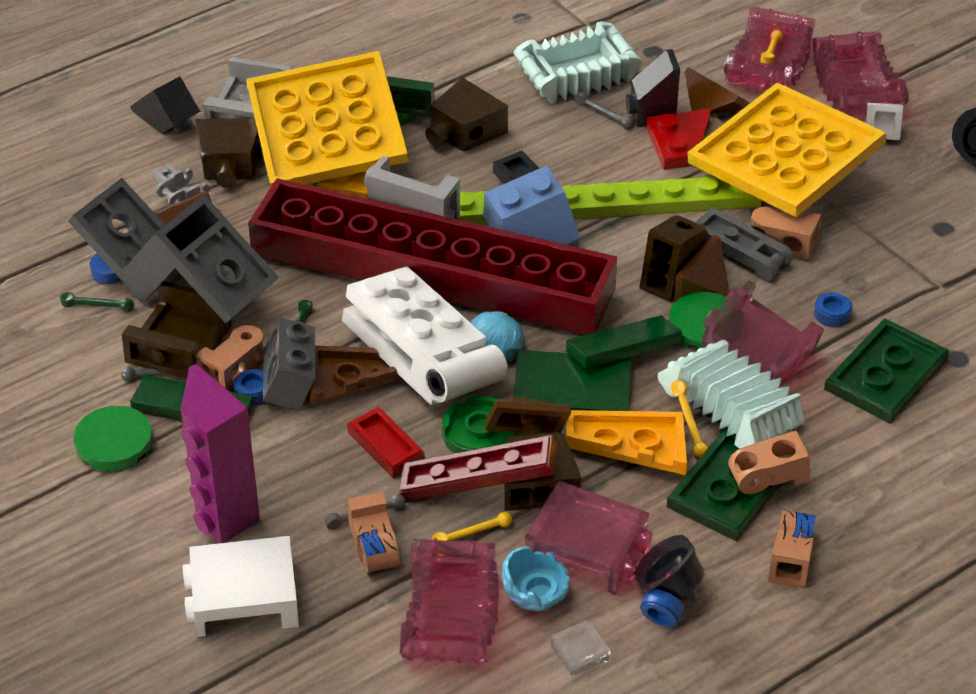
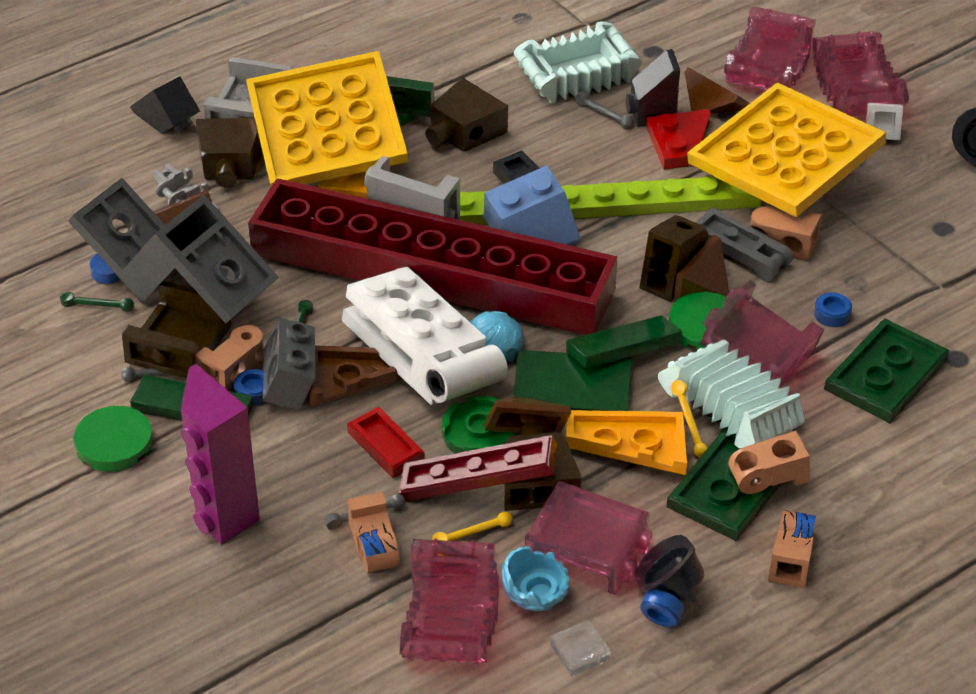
(241, 582): white panel -> none
(768, 57): yellow hinge -> none

